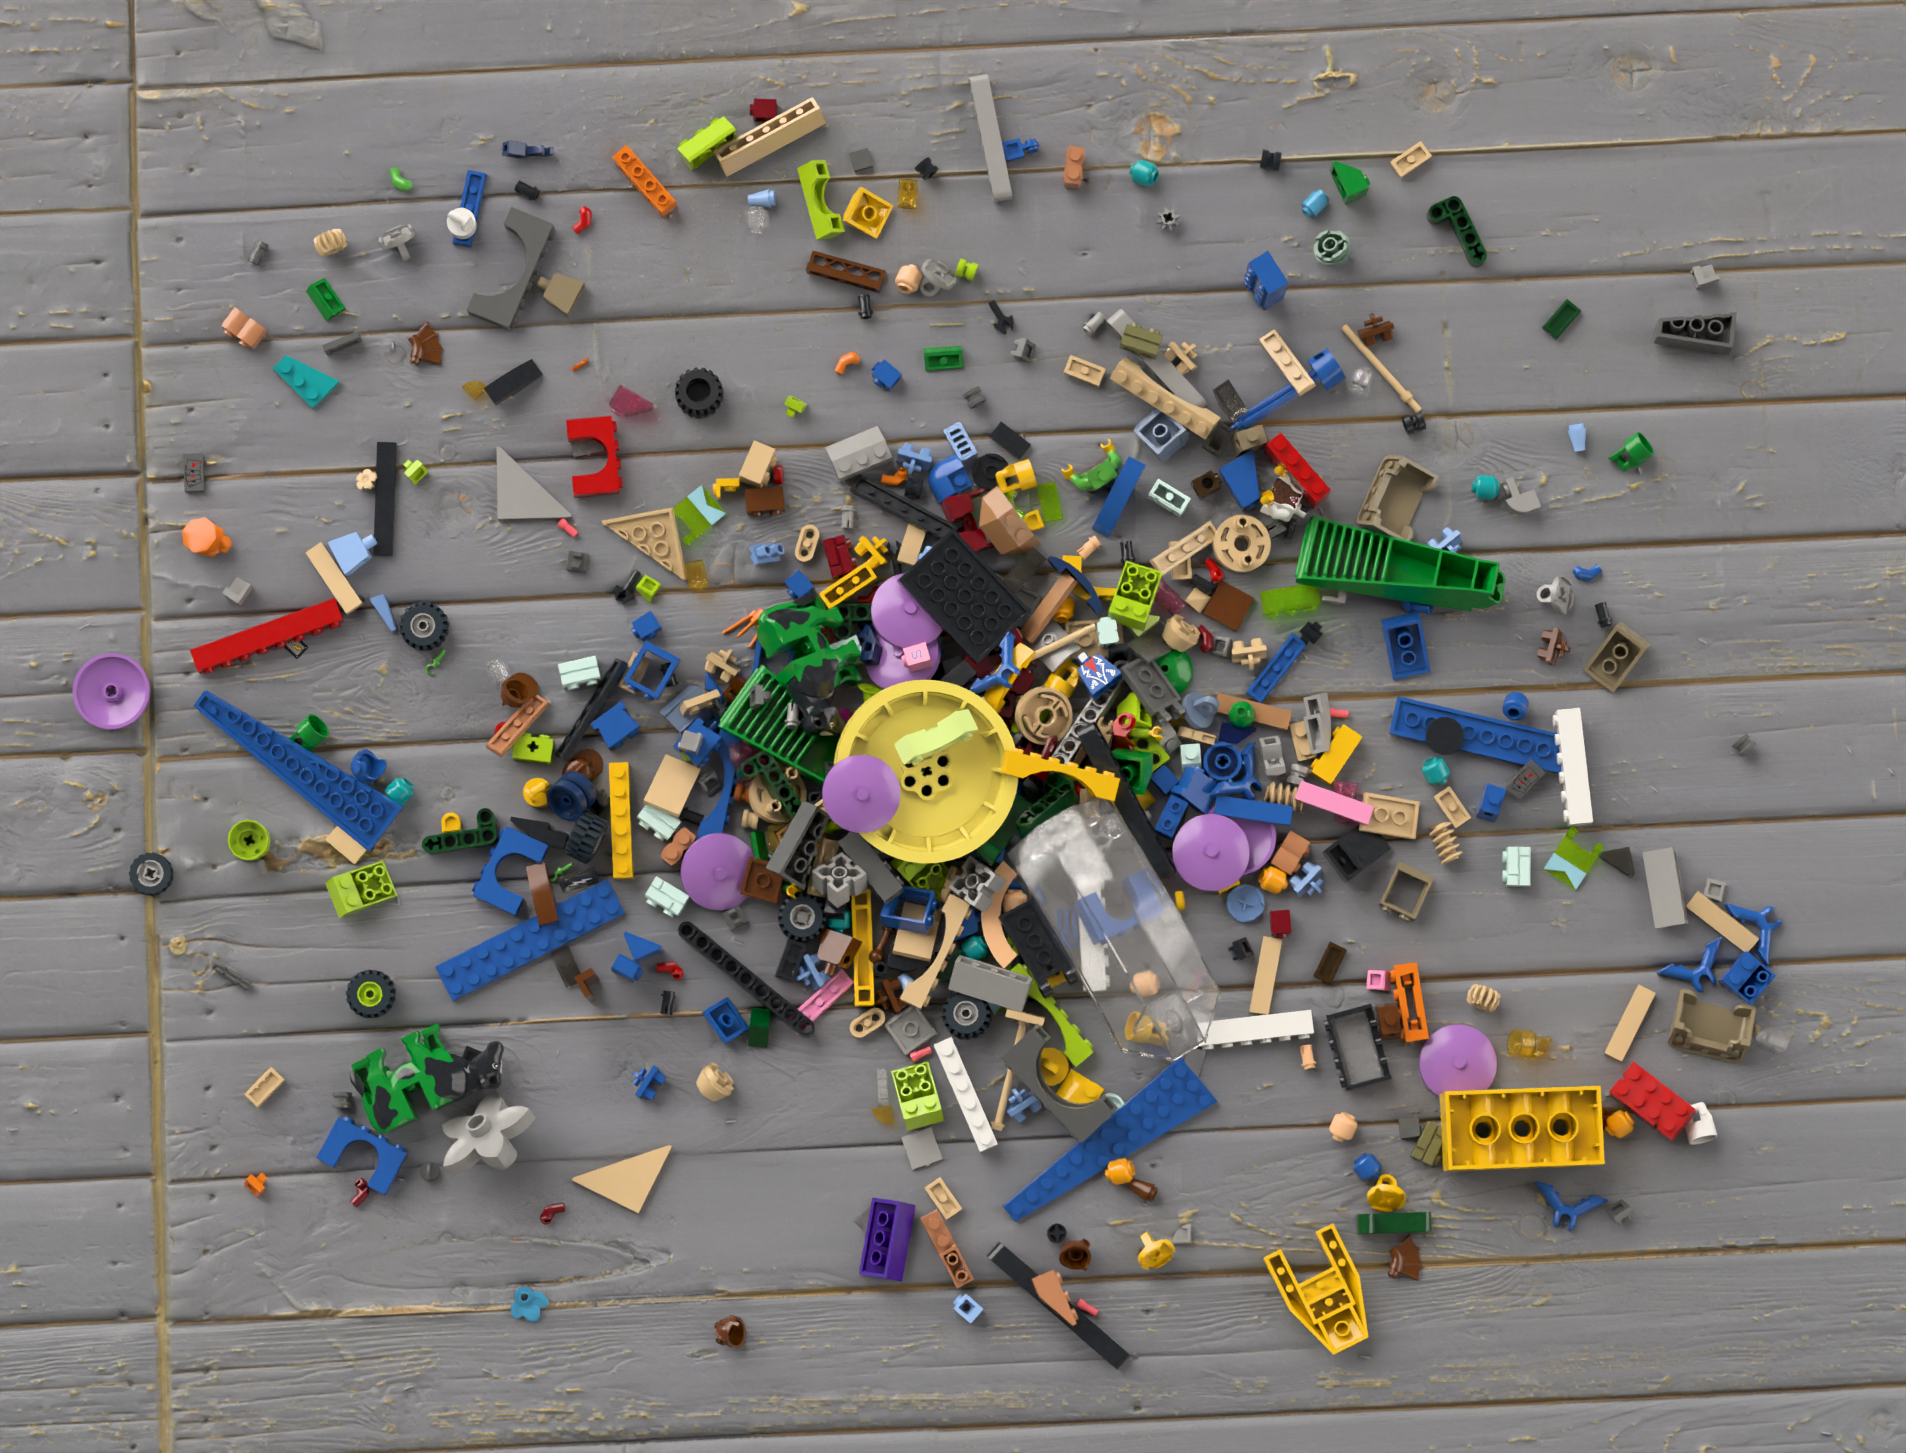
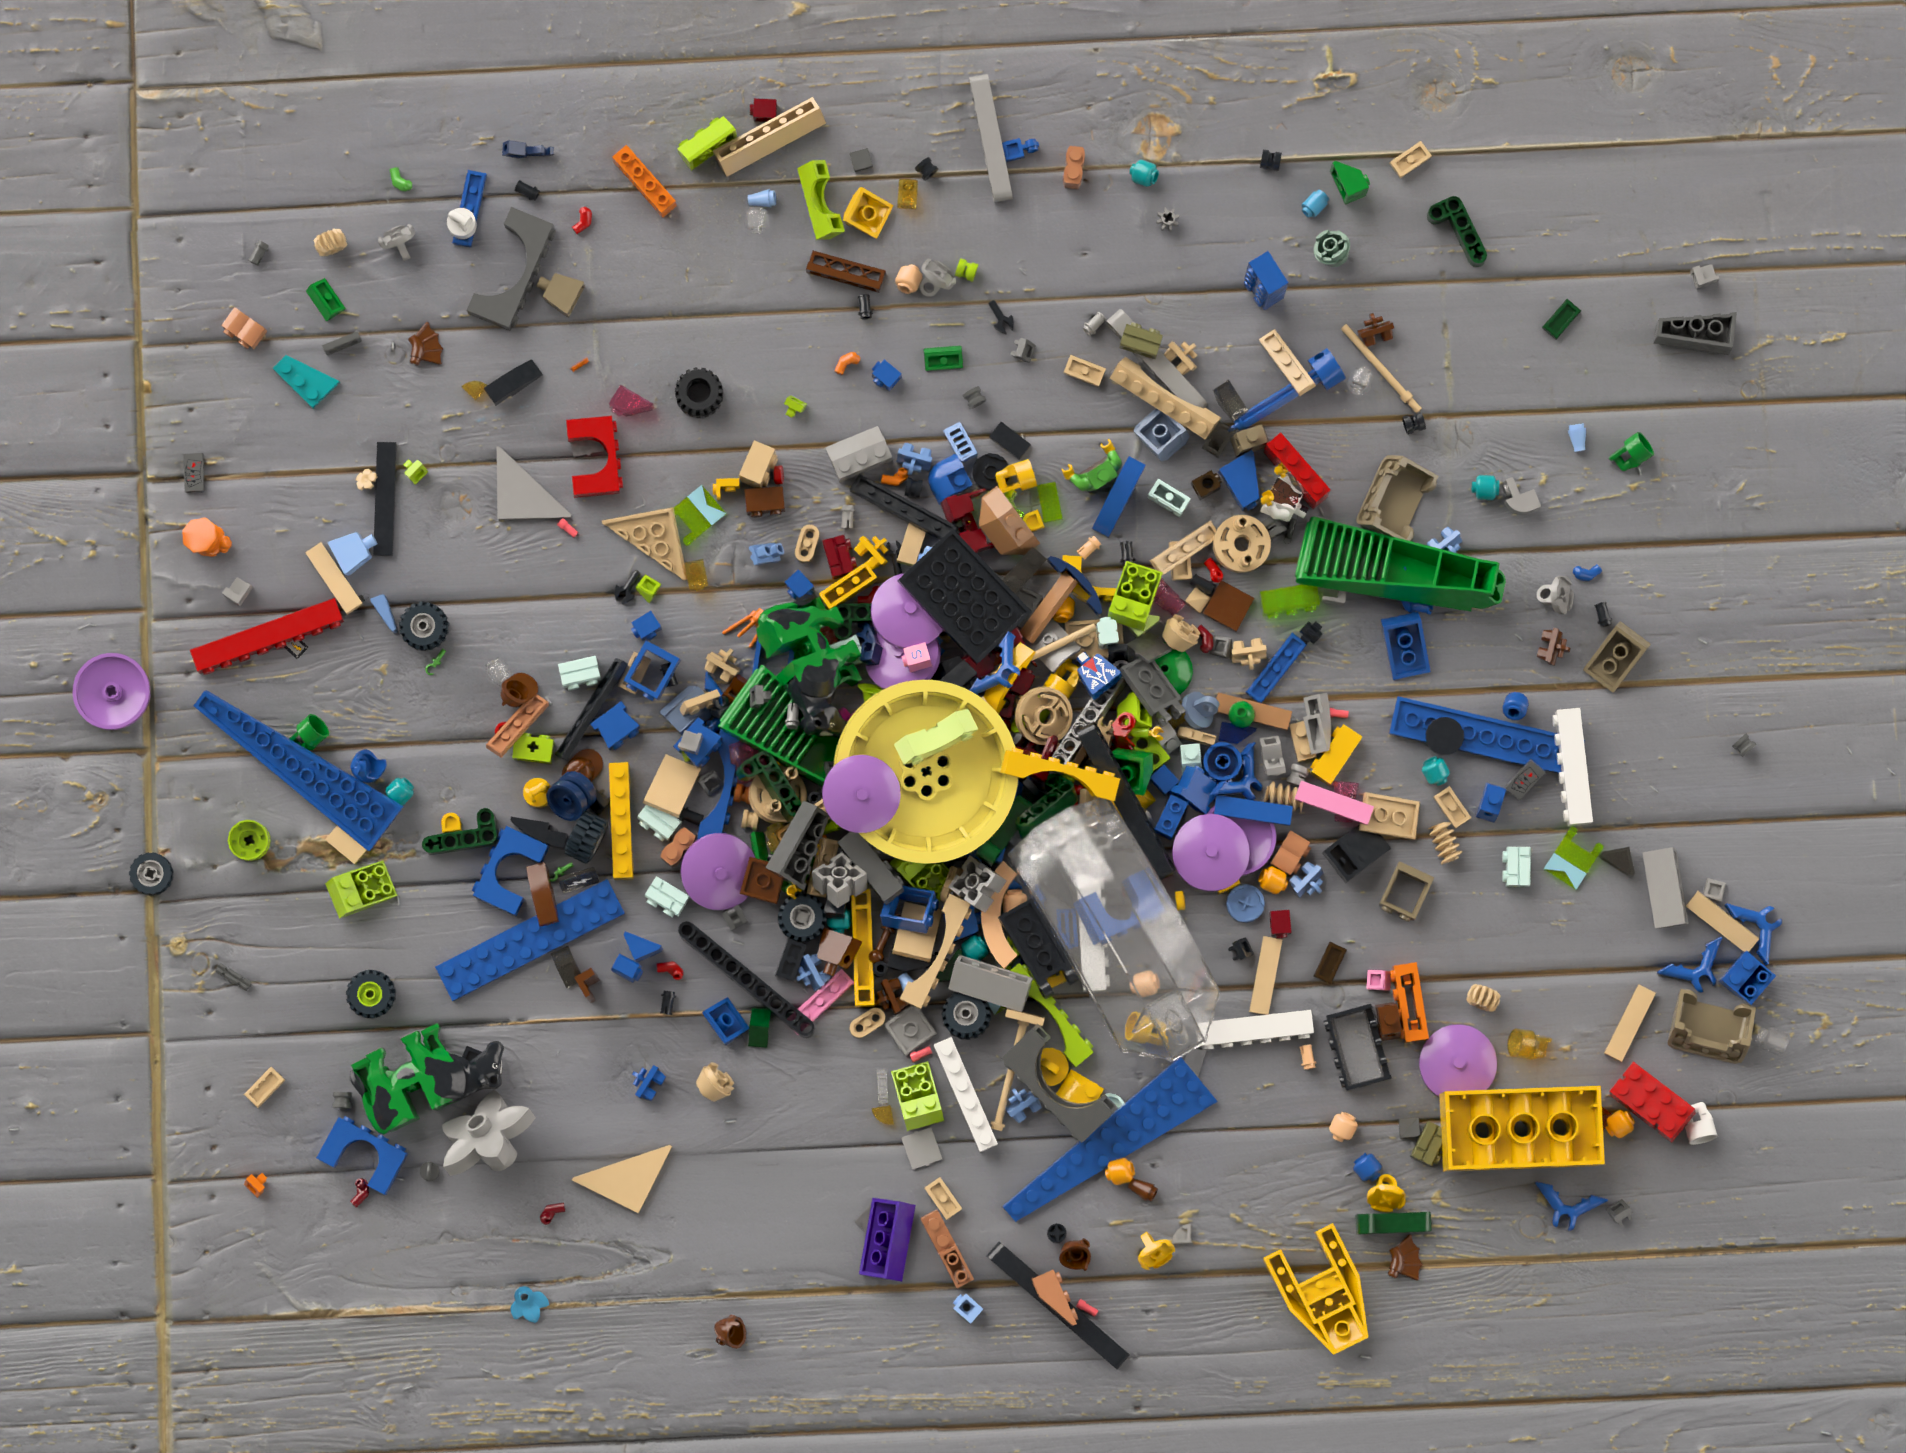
(577, 561): dark grey tile -> none

